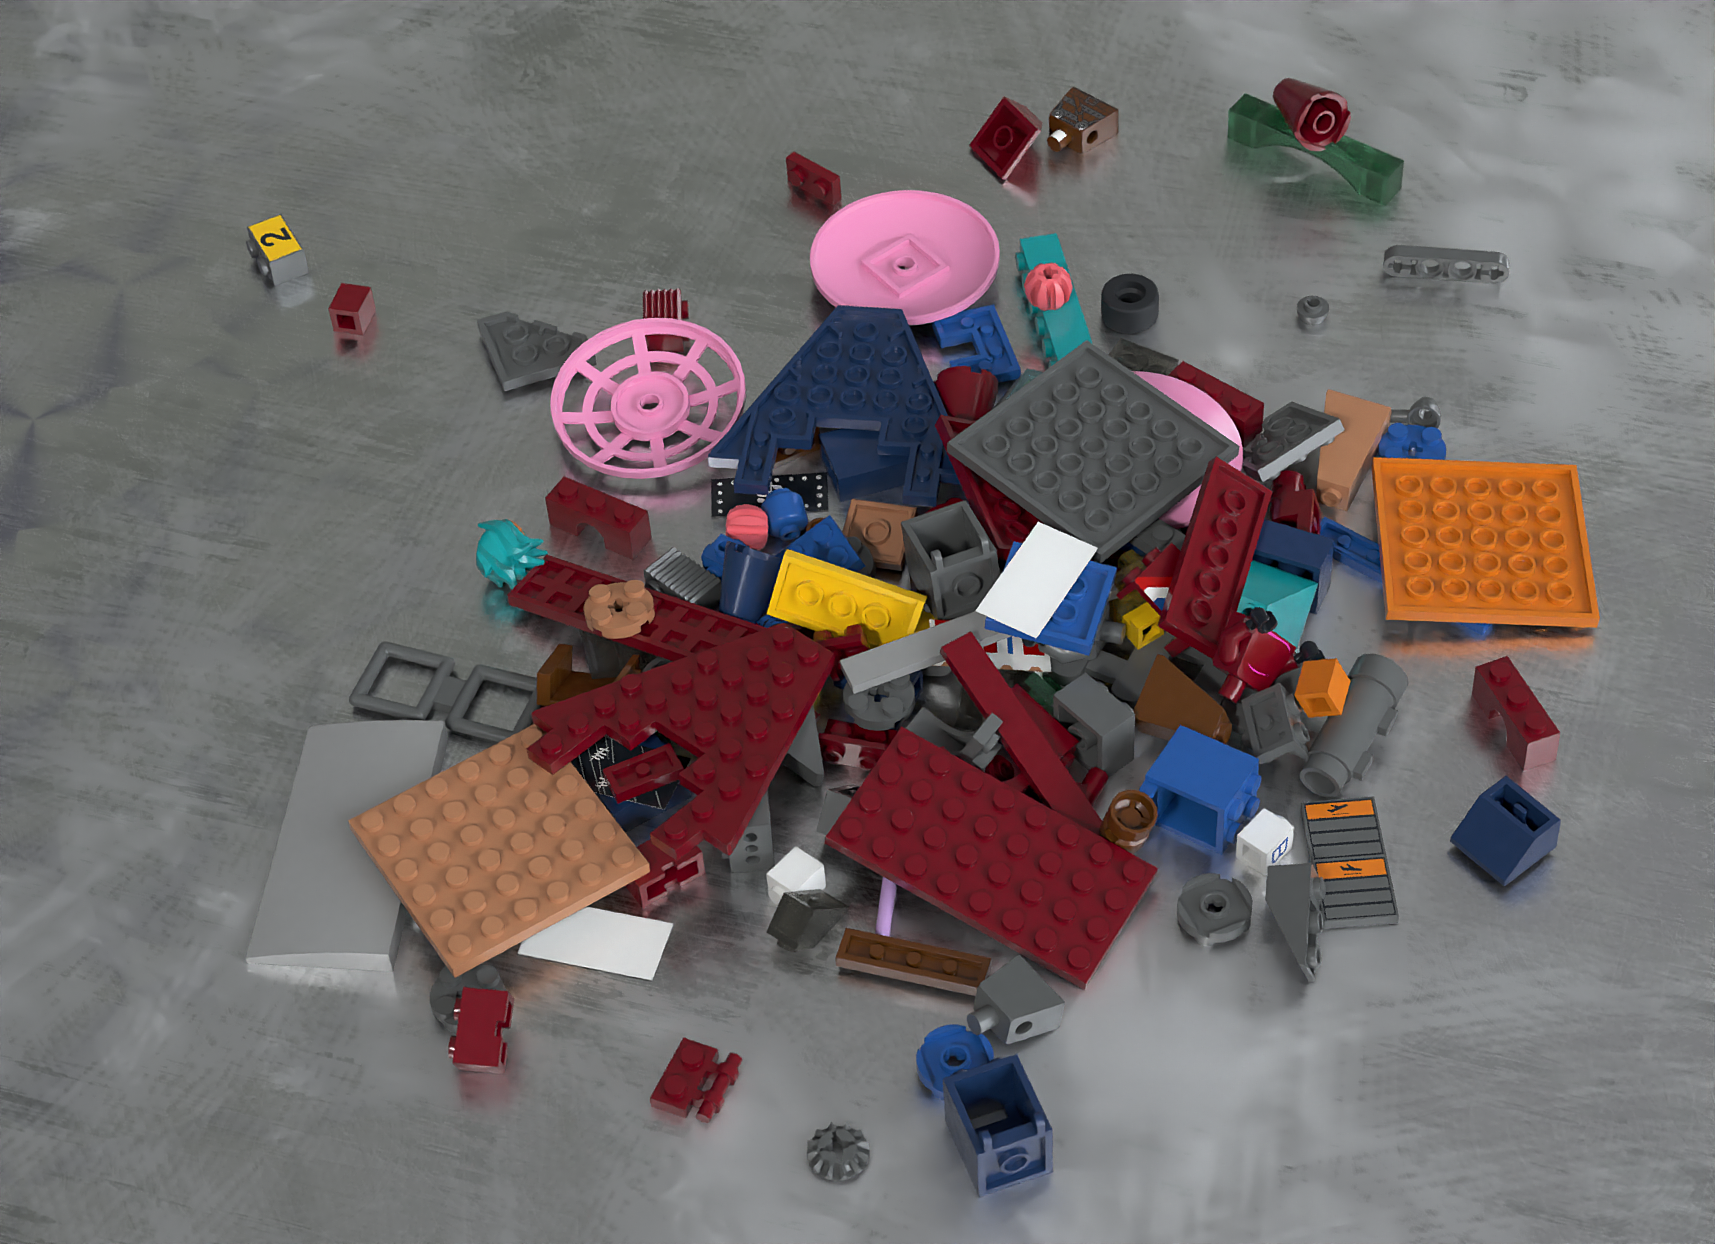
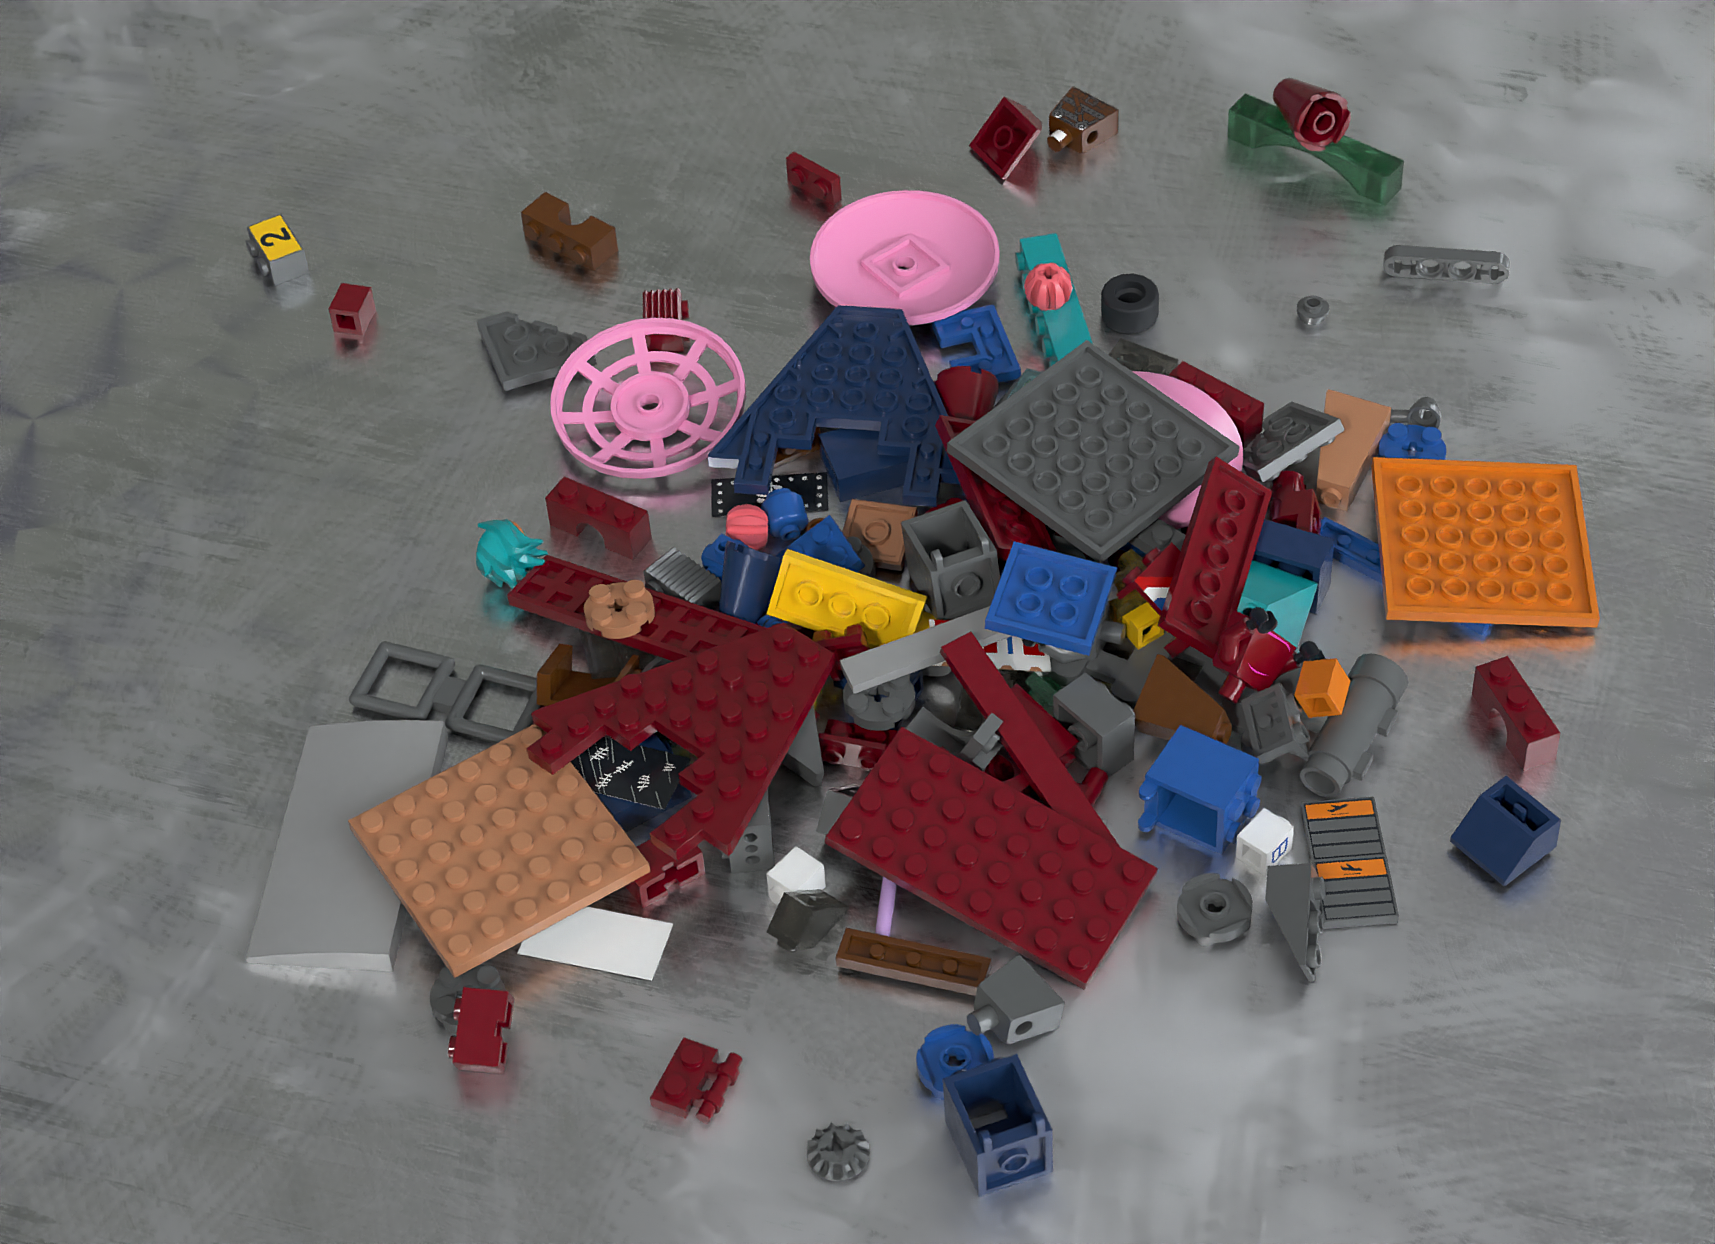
(550, 224): none -> reddish brown arch
(643, 773): dark red plate -> none
(1036, 580): white sticker -> none
(1129, 820): reddish brown wheel -> none

